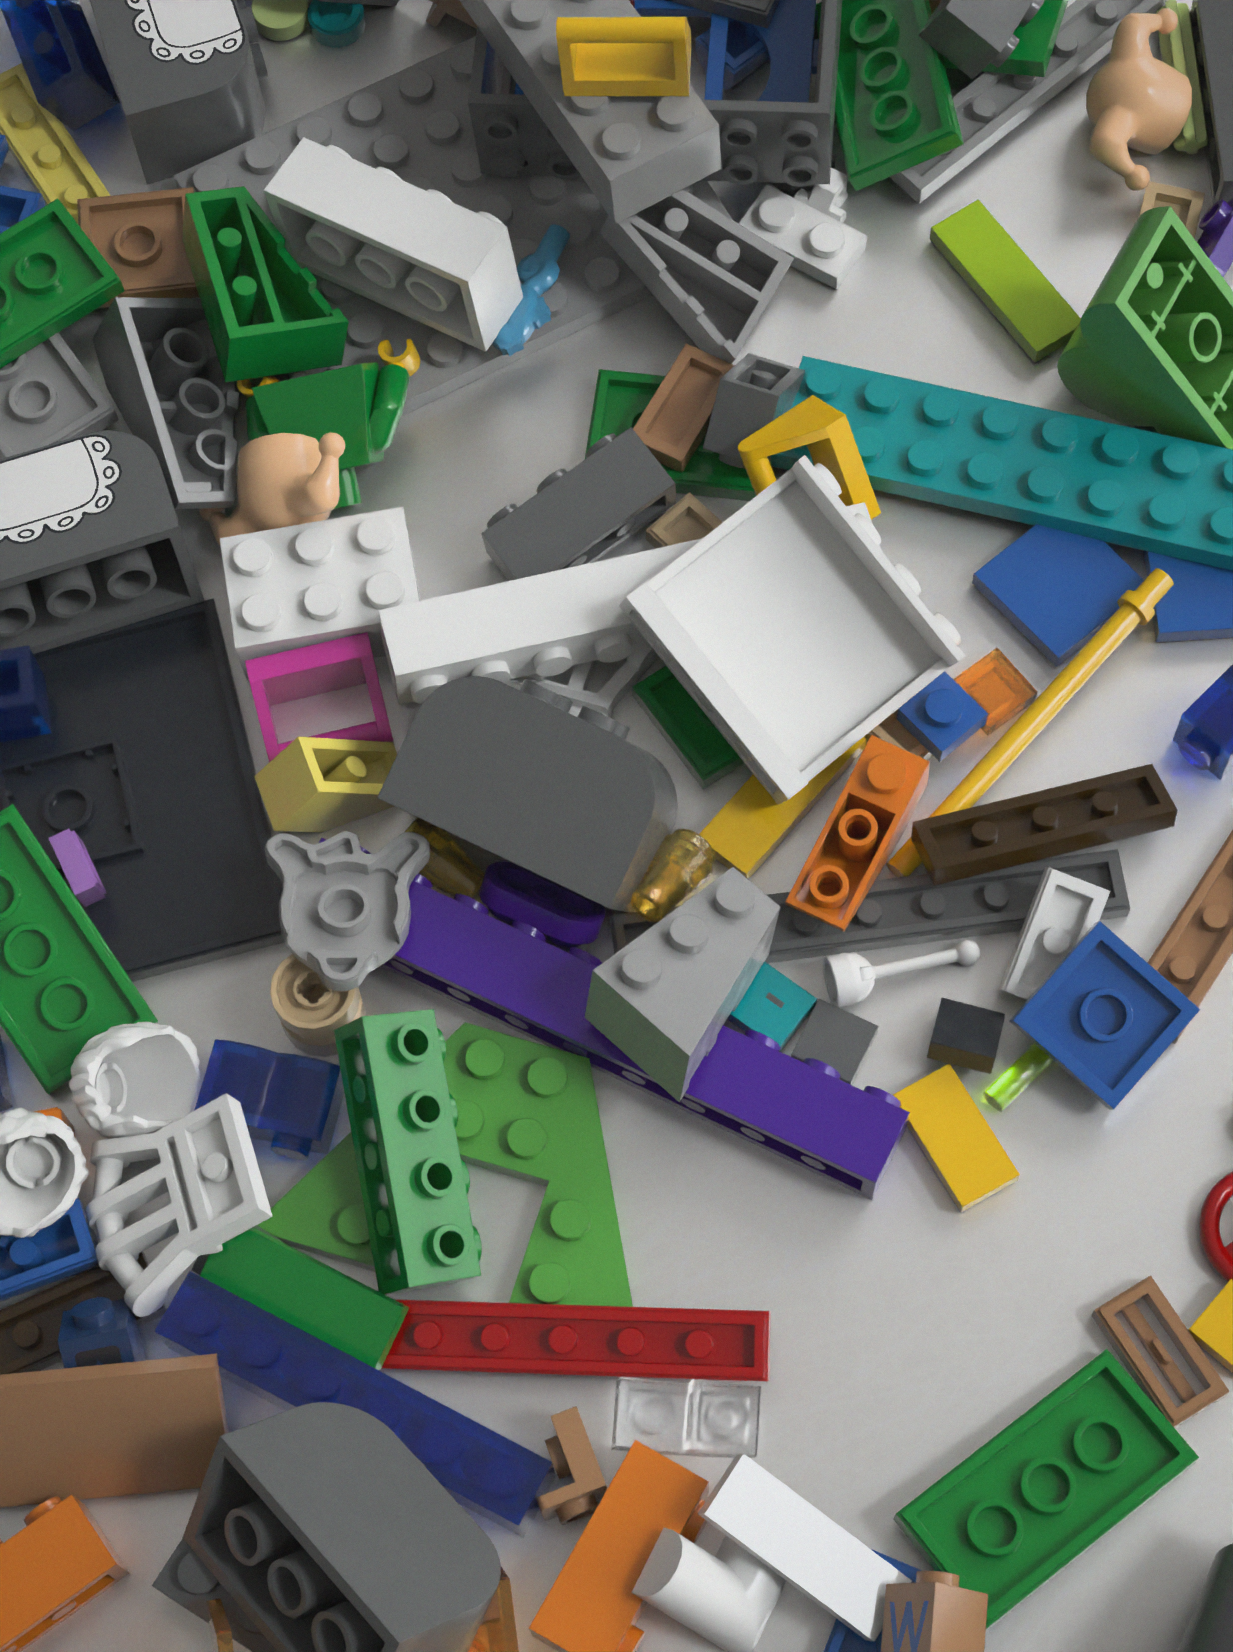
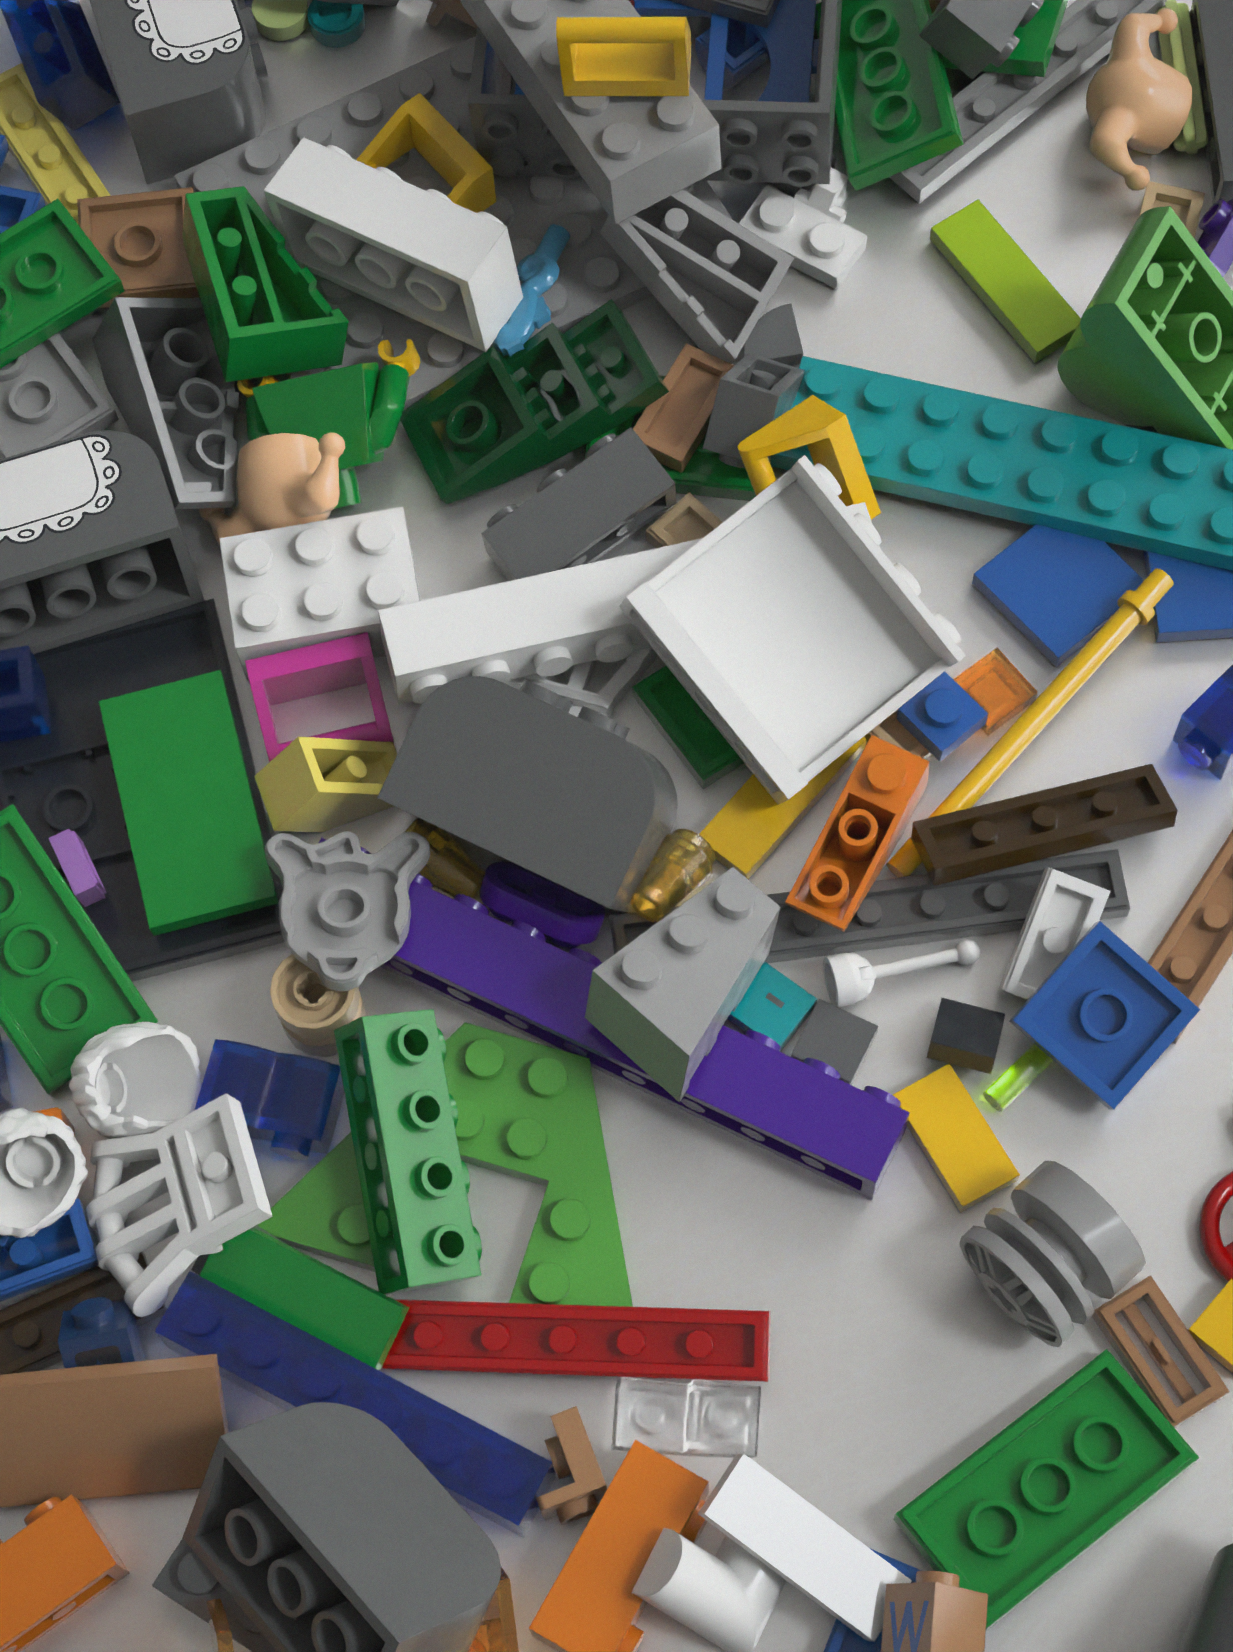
(187, 803): none -> green tile
(425, 129): none -> yellow tile
(531, 407): none -> dark green slope
(776, 337): none -> dark grey tile
(1052, 1252): none -> light grey wheel

